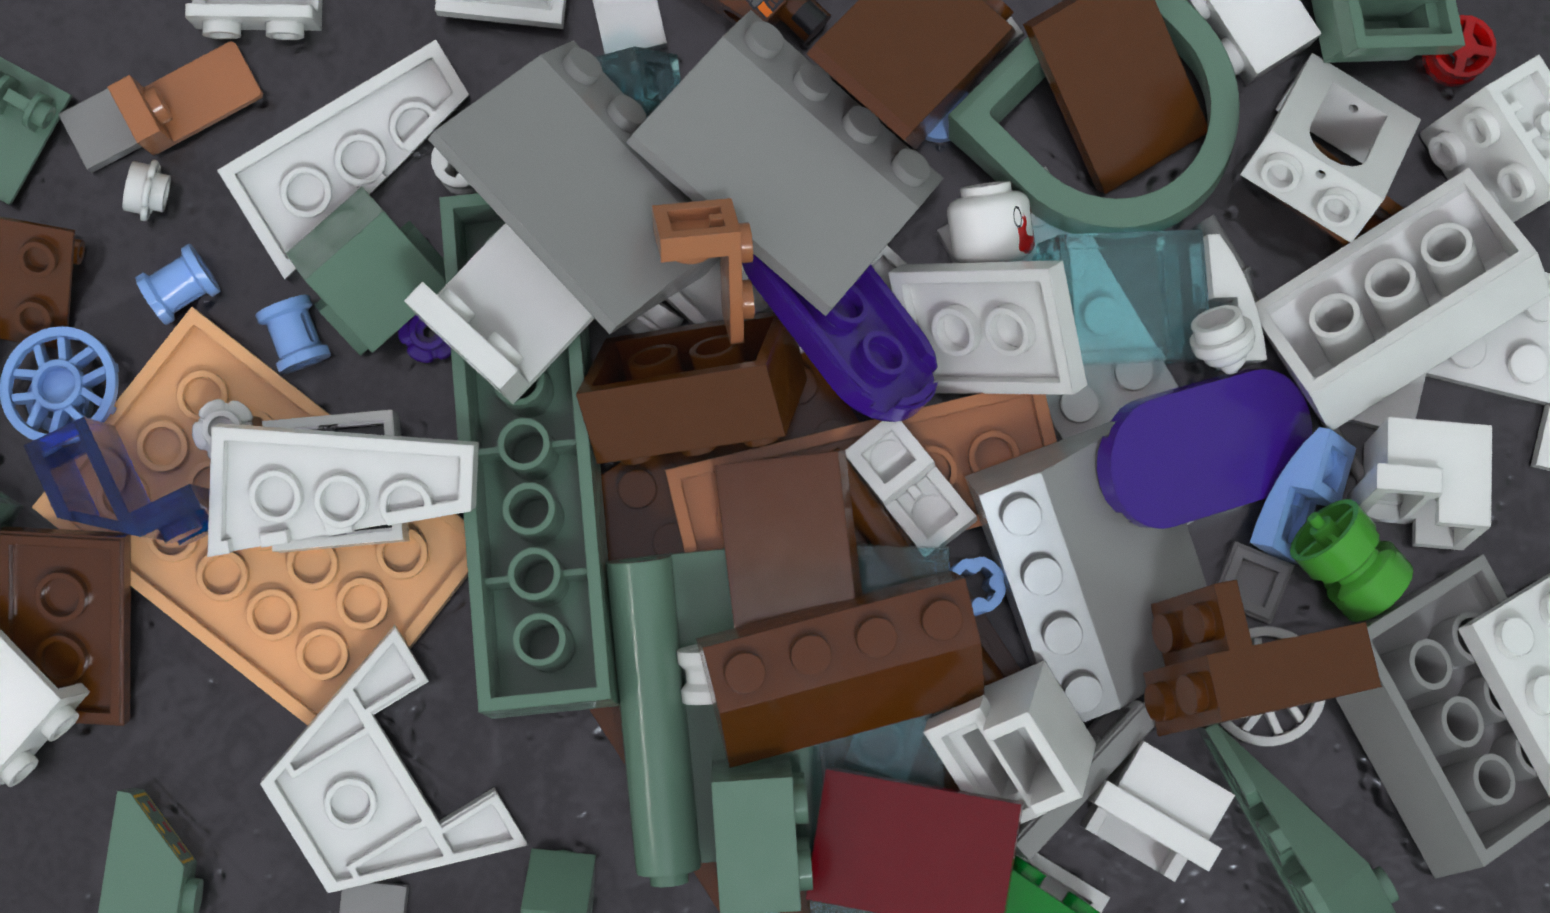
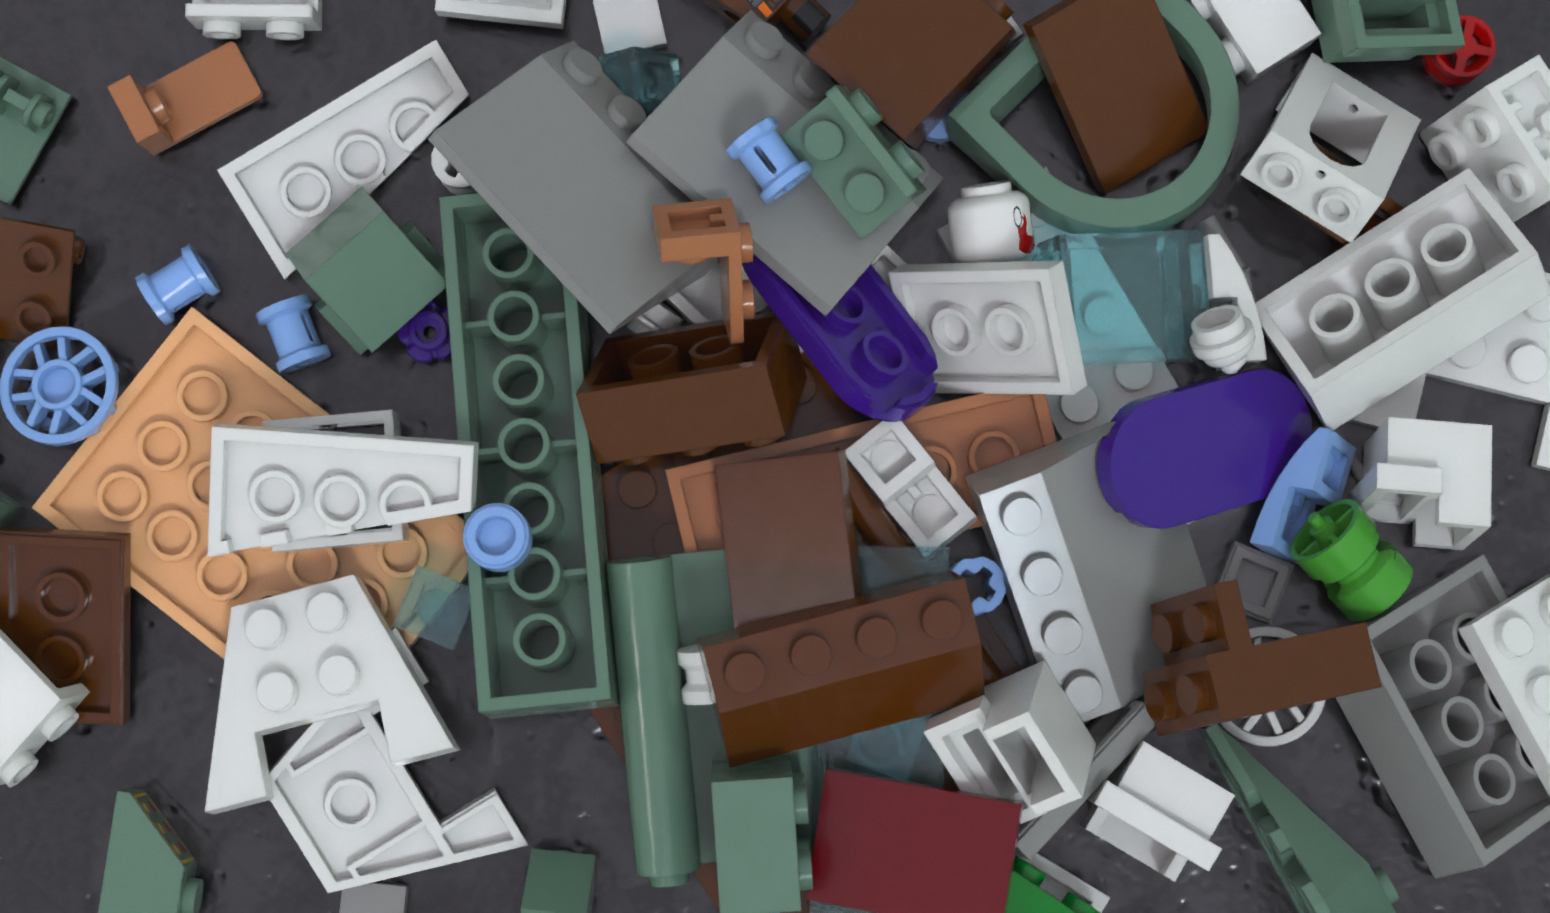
(98, 131): light grey tile -> none
(146, 189): white plate -> none
(172, 518): clear blue piece -> none
(218, 412): white plate -> none
(306, 662): none -> white wing
(435, 608): none -> clear light blue plate
(497, 537): none -> light blue tile
(503, 314): white bracket -> none
(766, 139): none -> light blue bush
(855, 160): none -> sand green bracket

